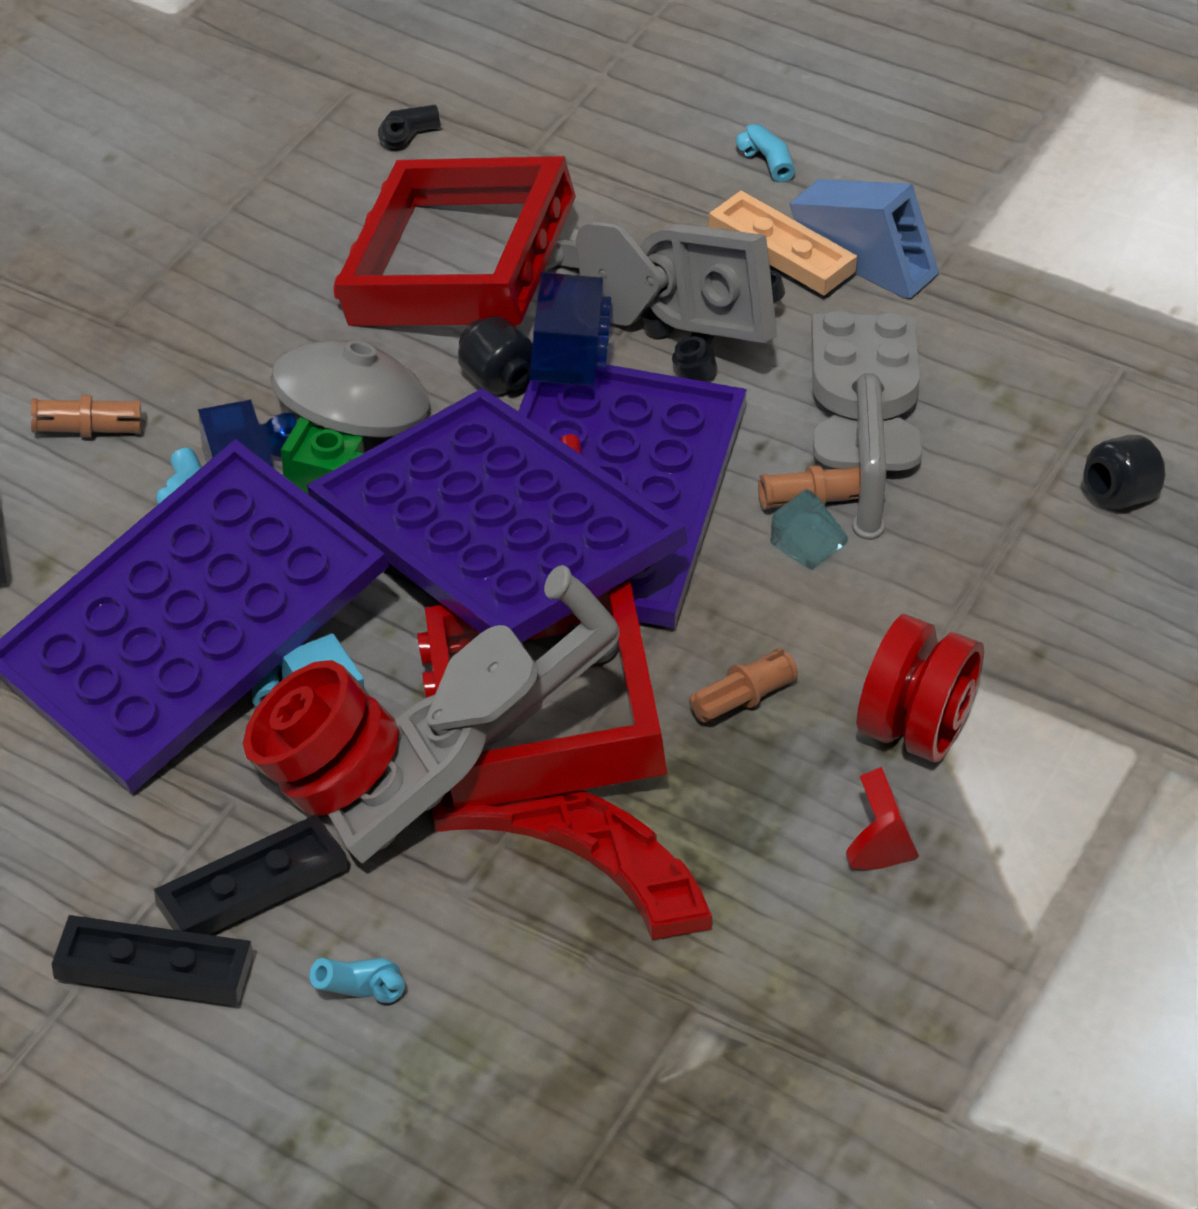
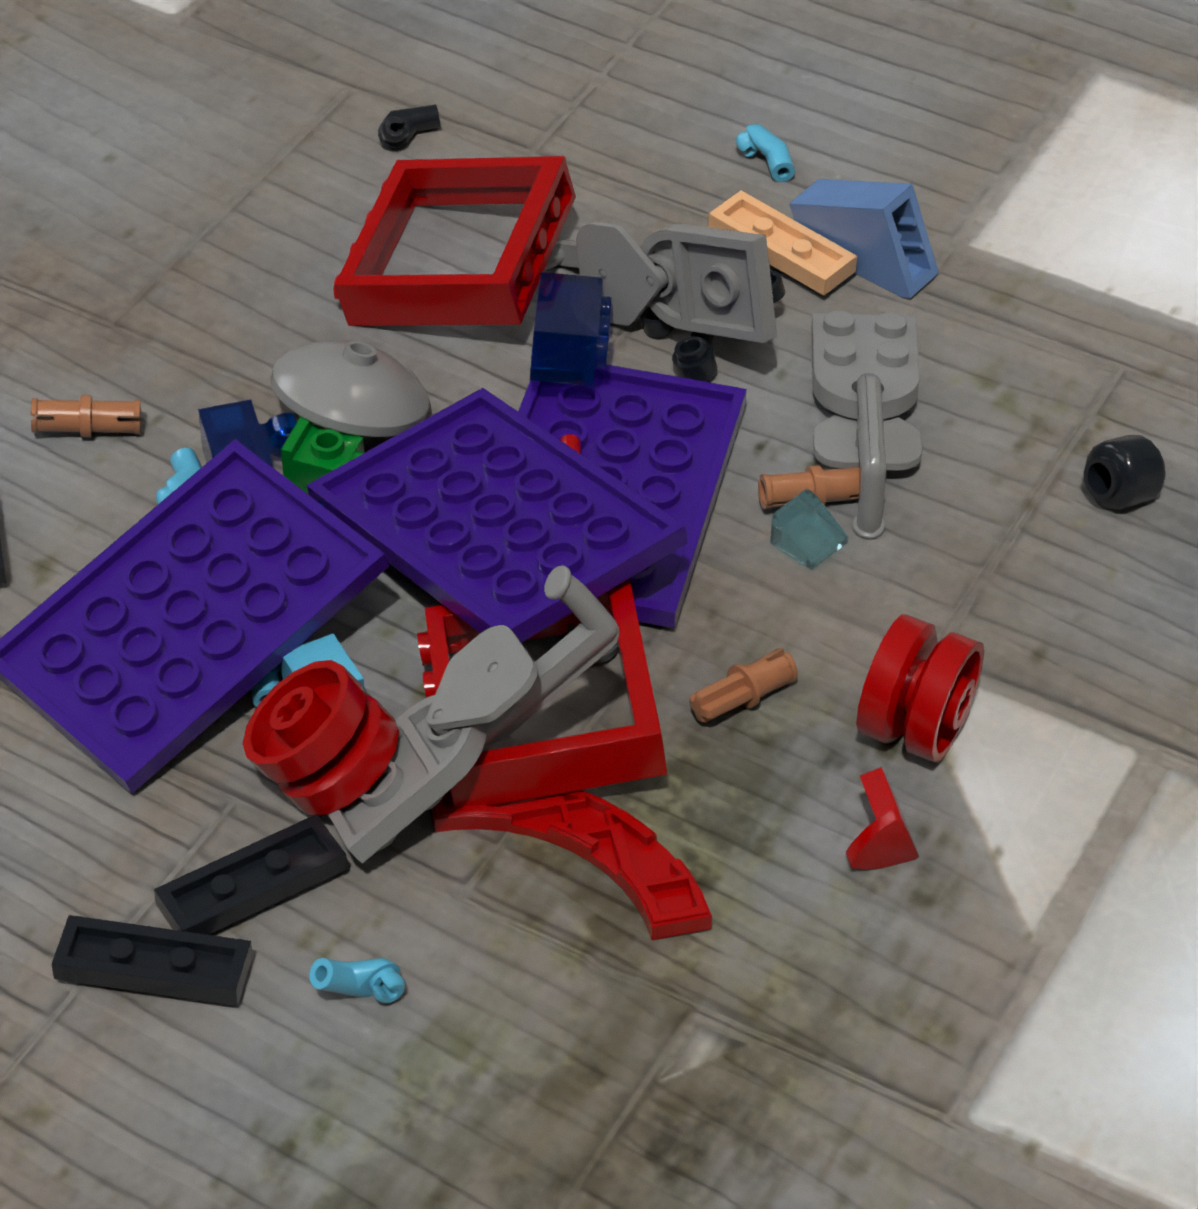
(495, 355): black head -> none

